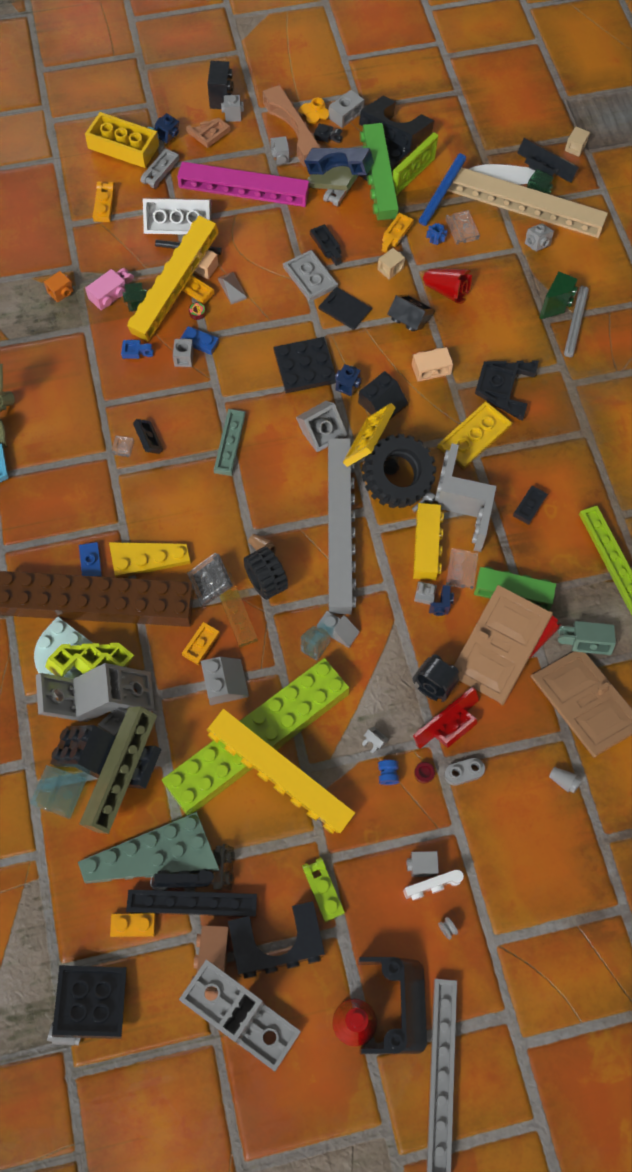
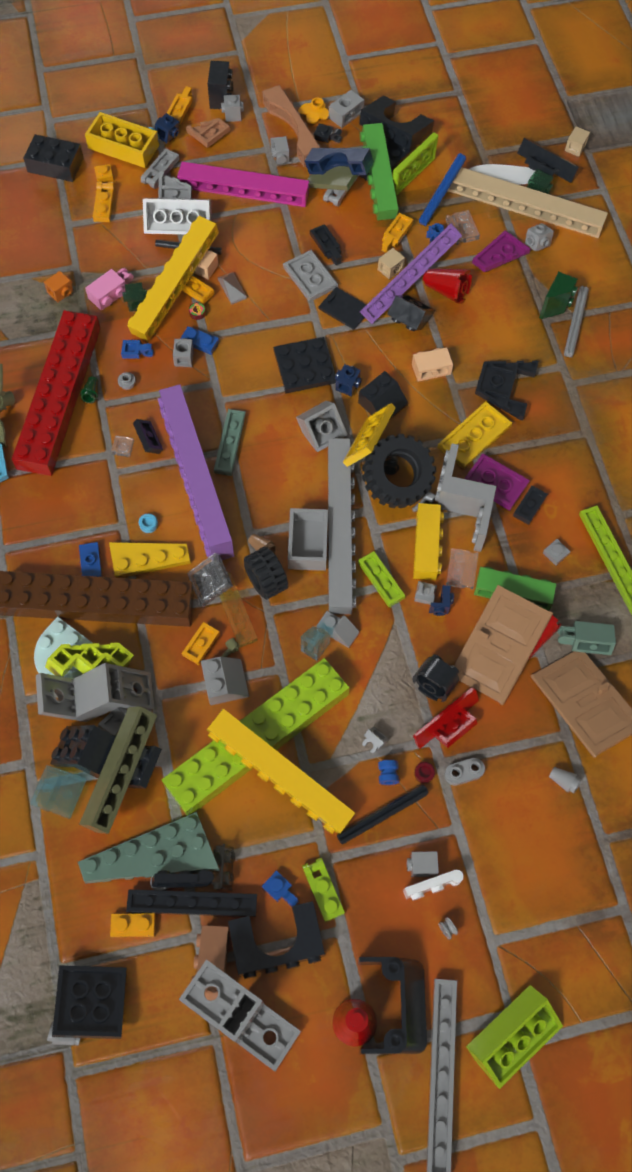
(53, 158): none -> black brick
(56, 393): none -> red brick
(90, 390): none -> dark green cone
(104, 173): none -> light orange plate
(126, 384): none -> light grey plate
(148, 523): none -> medium azure tile
(173, 188): none -> light grey wing
(181, 104): none -> light orange hinge
(195, 473): none -> medium lavender brick
(232, 647): none -> olive hand
(279, 888): none -> blue plate
(307, 539): none -> light grey piece
(381, 579): none -> lime plate
(382, 814): none -> black axle
(410, 273): none -> medium lavender plate
(500, 251): none -> magenta wing
(507, 482): none -> magenta plate
(515, 1036): none -> lime slope
(556, 552): none -> light grey plate

